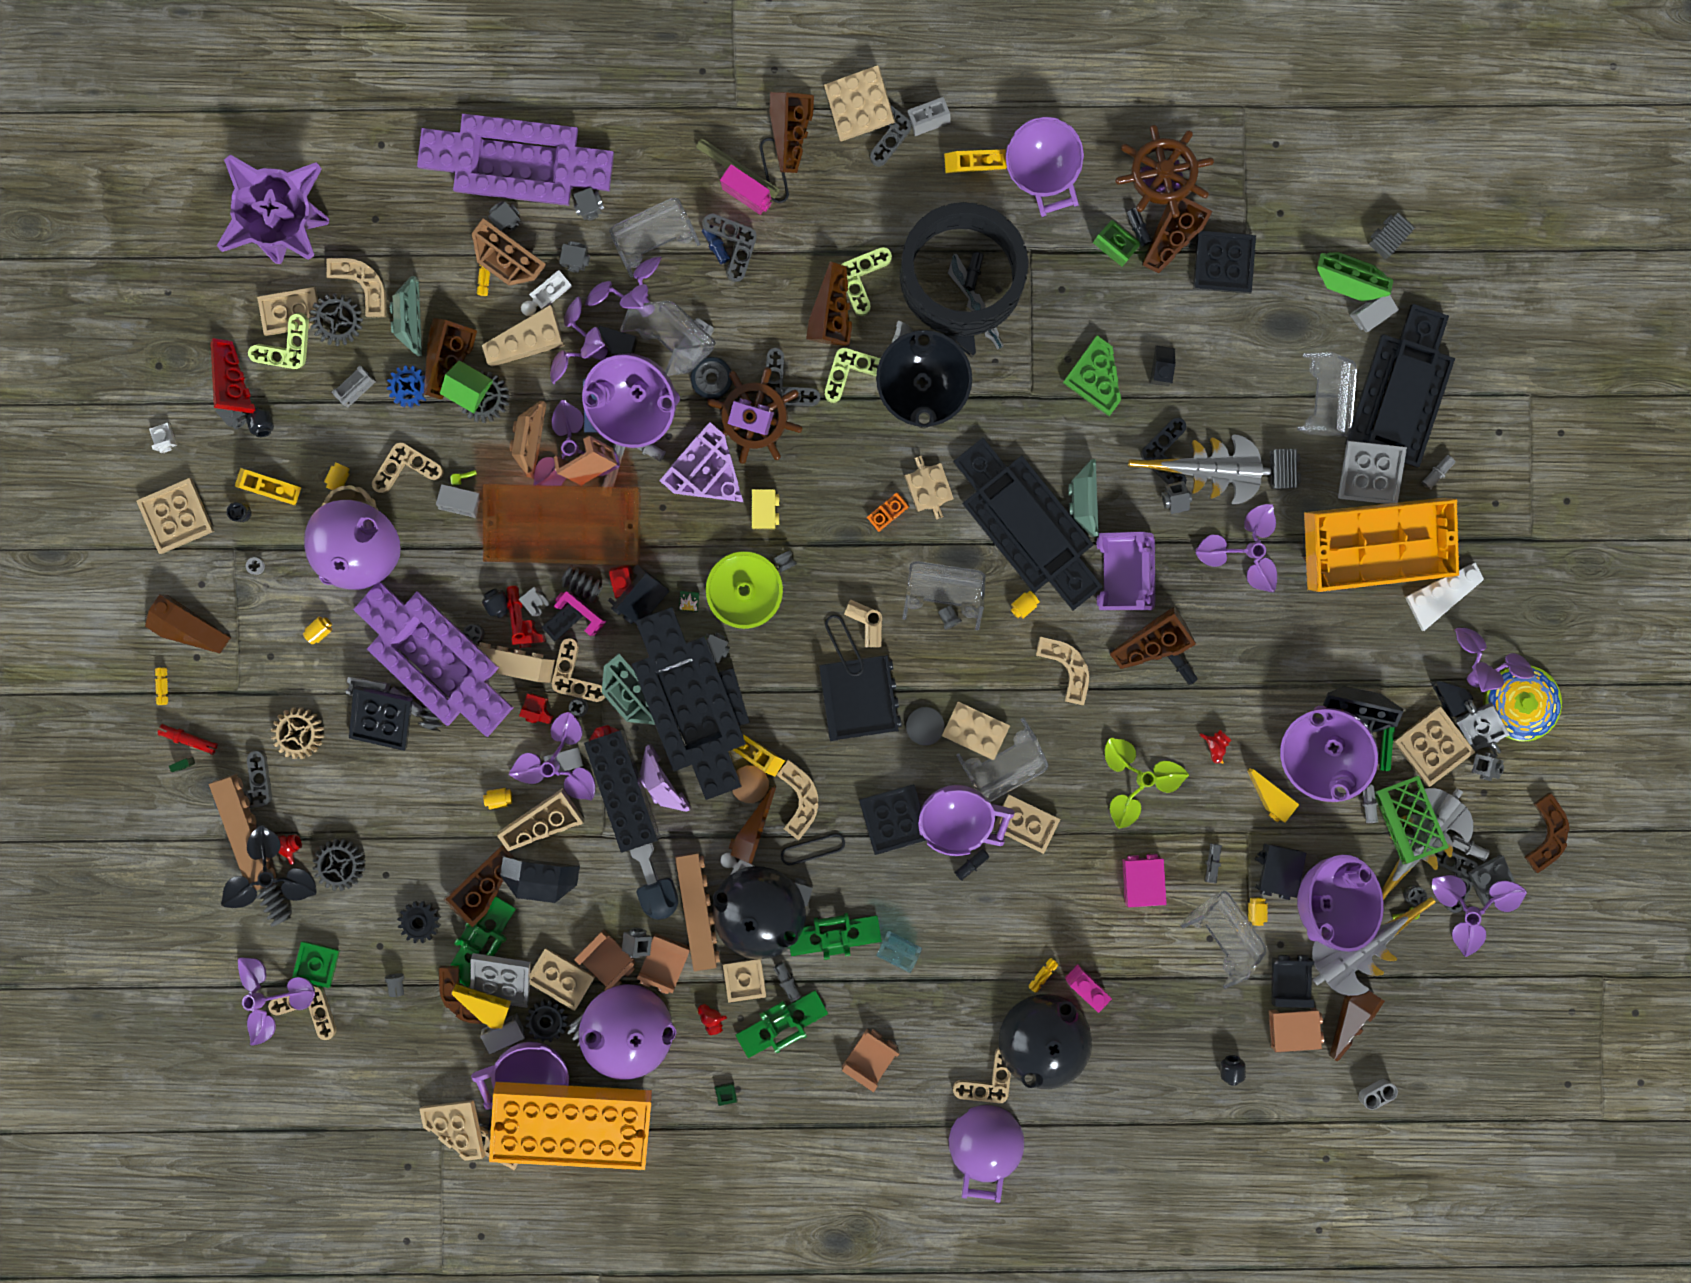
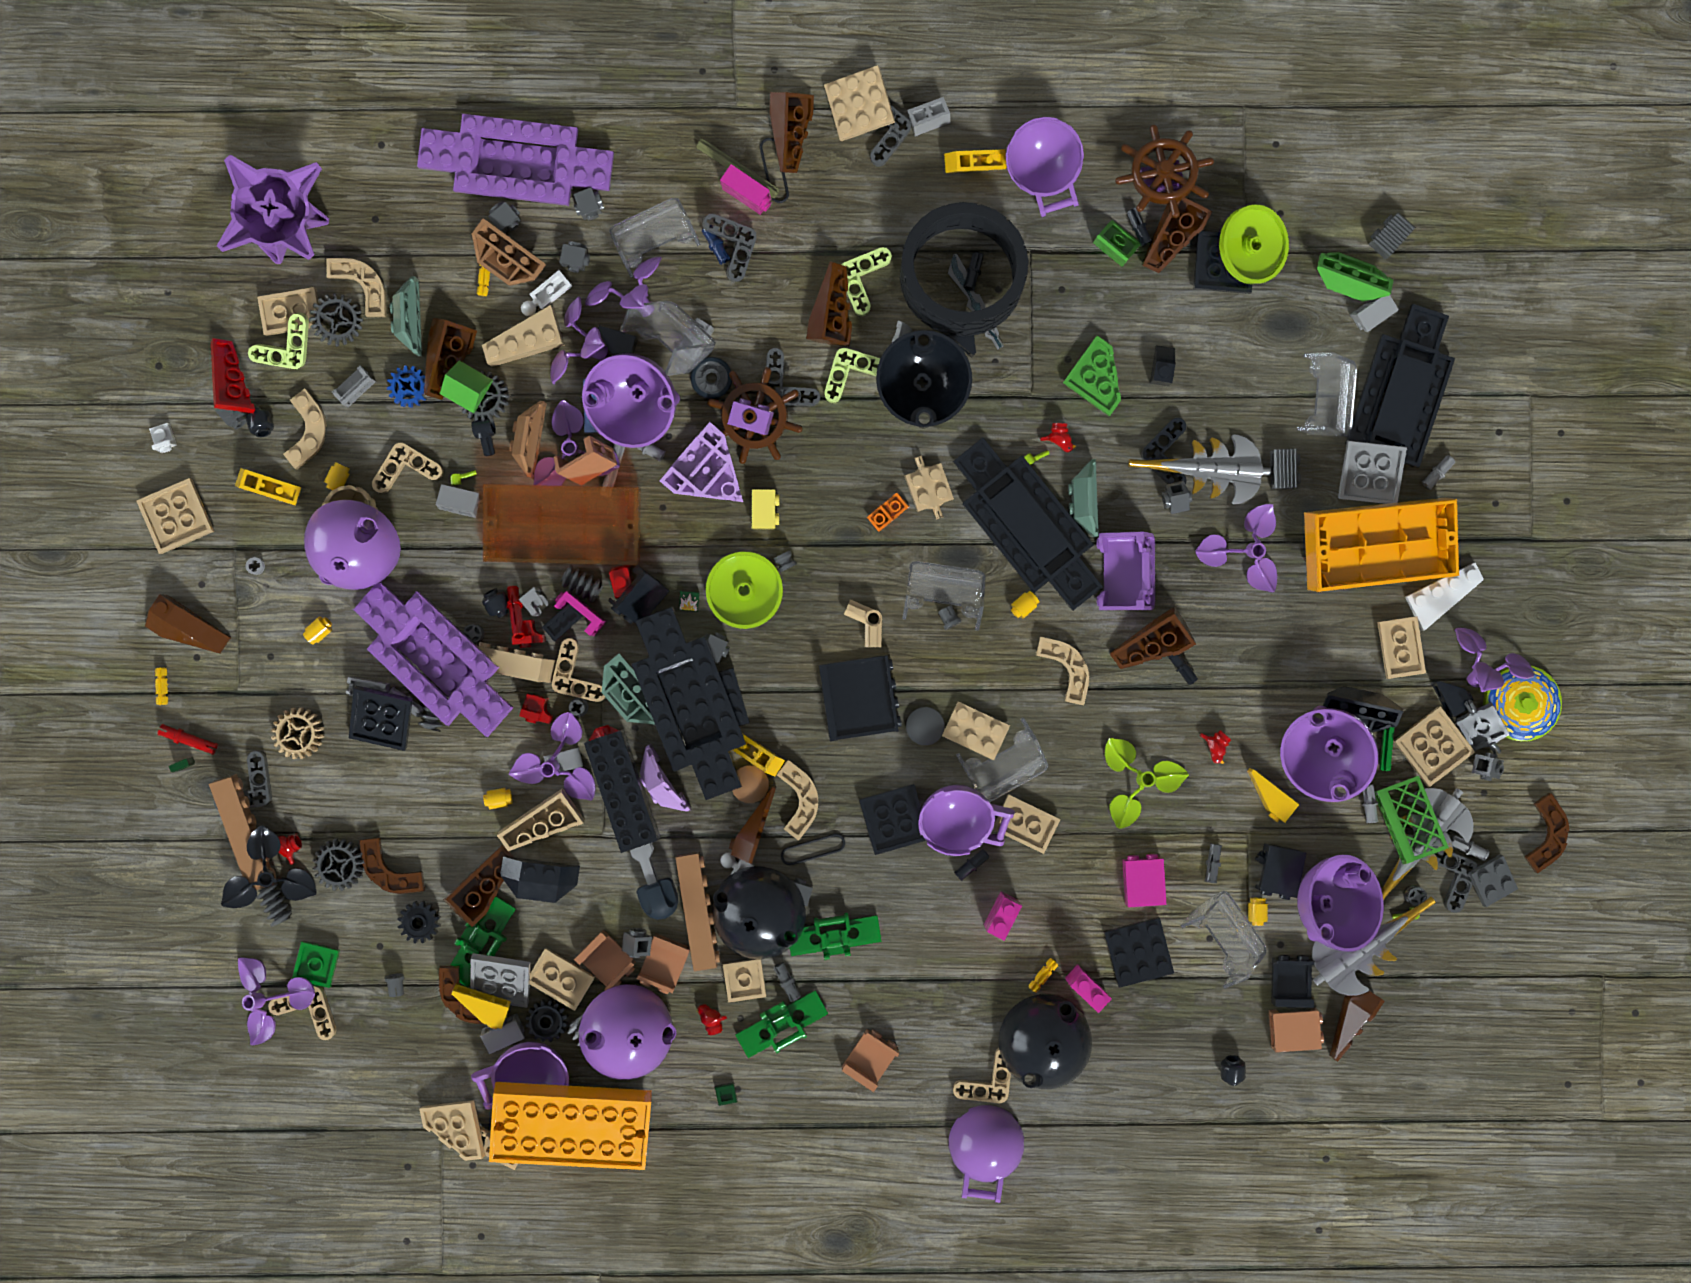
(235, 510): black wheel -> none
(314, 430): none -> tan plate
(382, 875): none -> reddish brown plate
(484, 431): none -> black axle
(837, 649): black piece -> none
(899, 952): clear light blue brick -> none
(1002, 915): none -> dark pink brick
(1030, 459): none -> lime hand
(1060, 437): none -> red animal
(1138, 952): none -> black plate
(1254, 244): none -> lime dish
(1376, 1089): light grey beam -> none
(1401, 647): none -> tan plate
(1470, 935): medium lavender plant -> none

